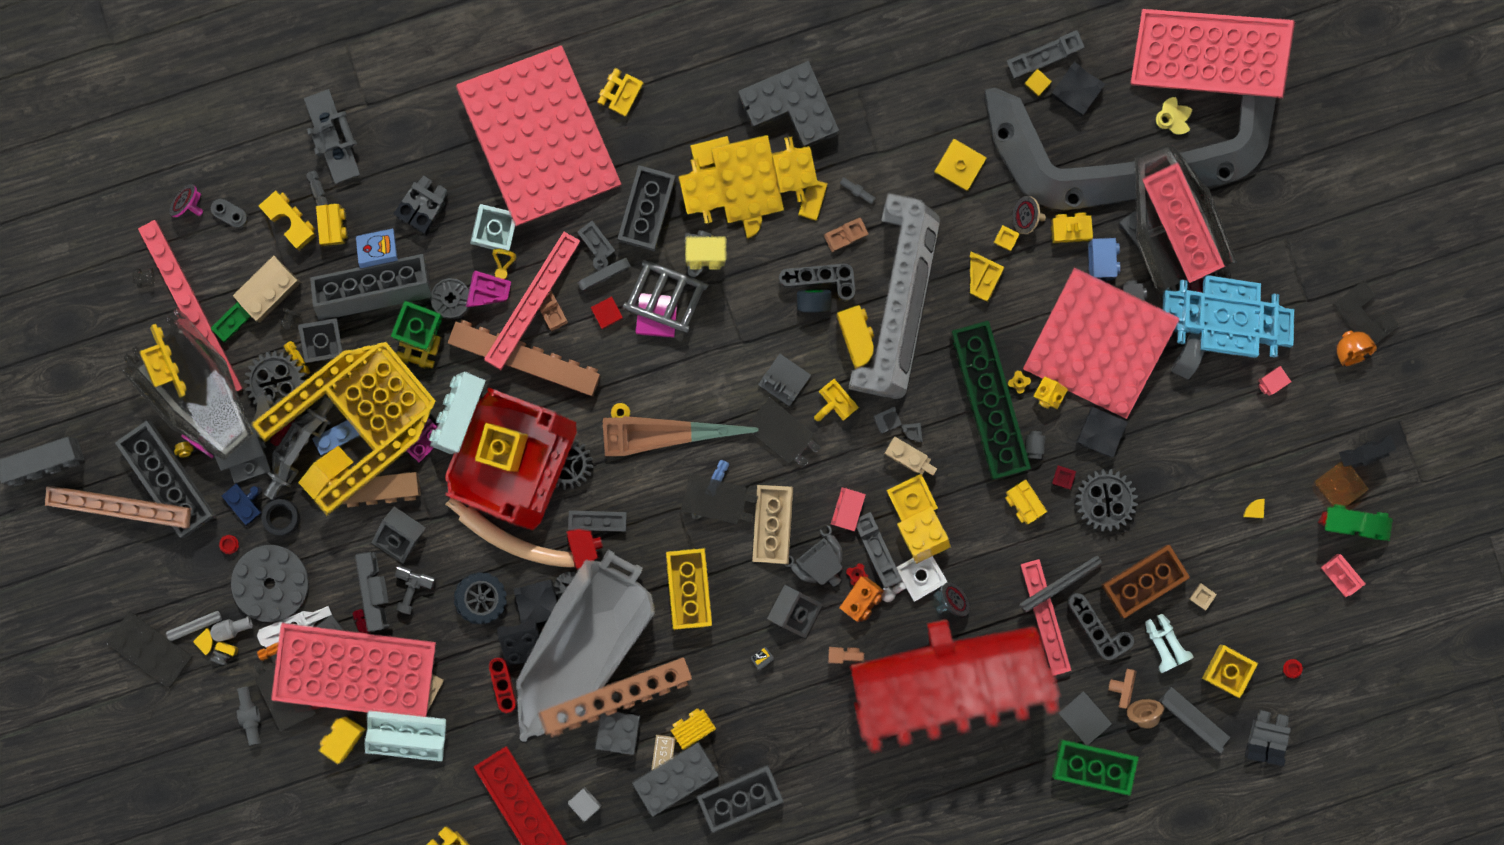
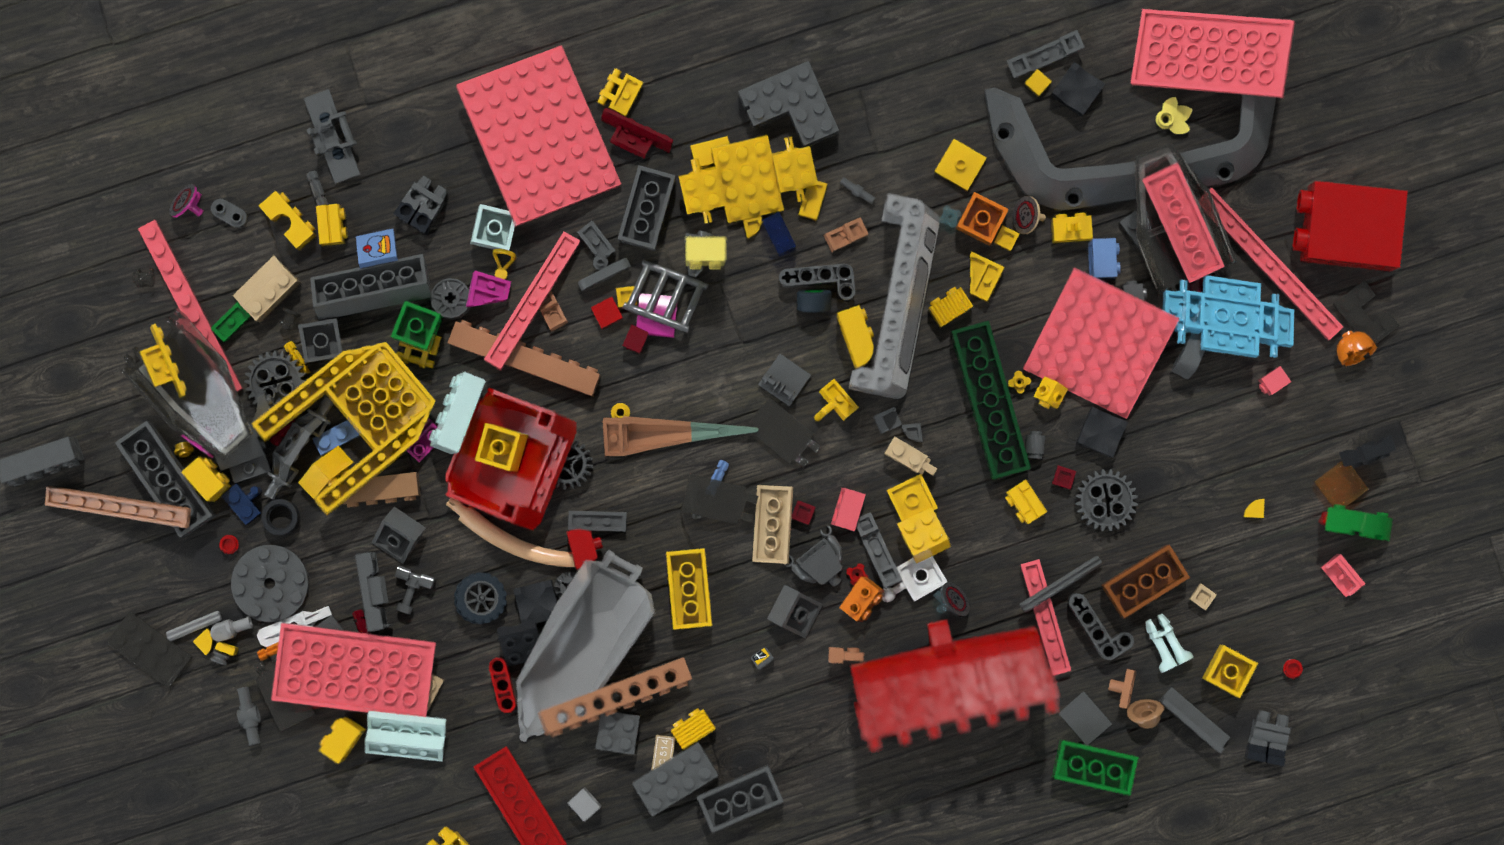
(206, 478): none -> yellow brick
(623, 295): none -> yellow tile
(634, 136): none -> dark red bracket
(635, 339): none -> dark red panel
(778, 234): none -> clear blue brick
(803, 512): none -> dark red plate
(949, 221): none -> clear light blue plate
(950, 307): none -> yellow brick
(982, 218): none -> orange brick
(1276, 270): none -> coral plate
(1351, 225): none -> red brick

